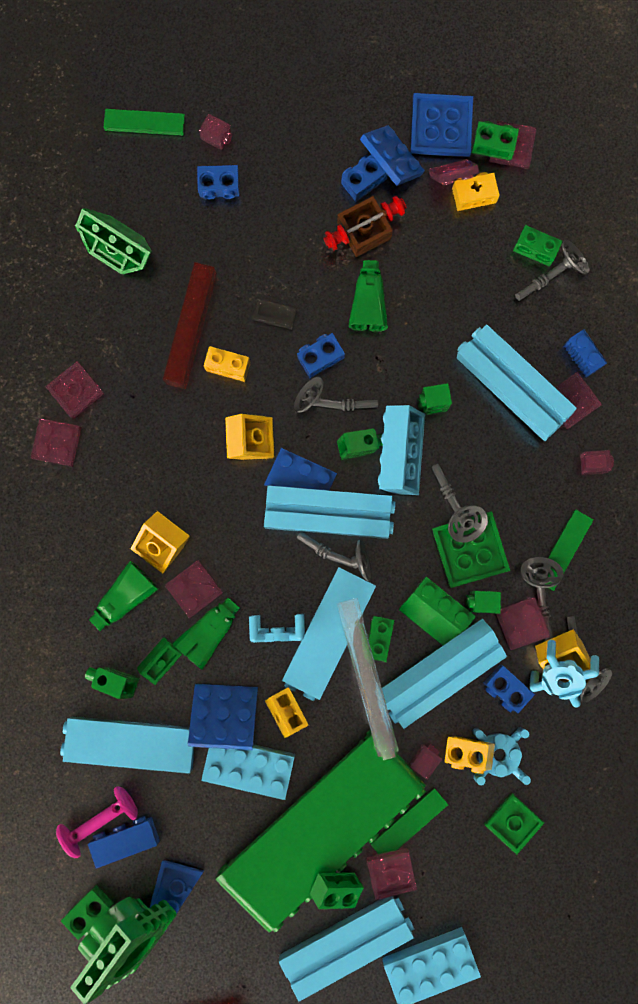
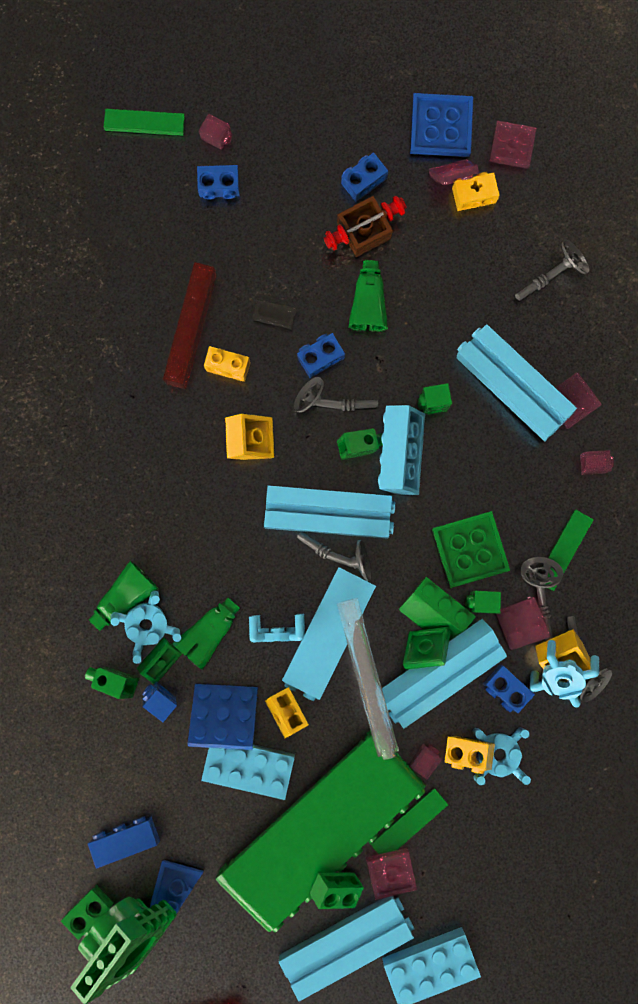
(55, 442): clear pink plate -> none
(66, 837): dark pink hose -> none
(74, 390): clear pink plate -> none
(112, 242): green wedge -> none
(127, 744): medium azure brick -> none
(145, 636): none -> medium azure plate
(158, 701): none -> blue brick
(159, 542): yellow slope -> none
(193, 589): clear pink plate -> none
(298, 472): blue wing -> none
(380, 637): green brick -> none
(392, 155): blue plate -> none
(426, 648): none -> green tile
(460, 516): dark grey dish -> none
(494, 146): green brick -> none
(514, 823): green tile -> none
(537, 245): green brick -> none
(585, 353): blue brick -> none

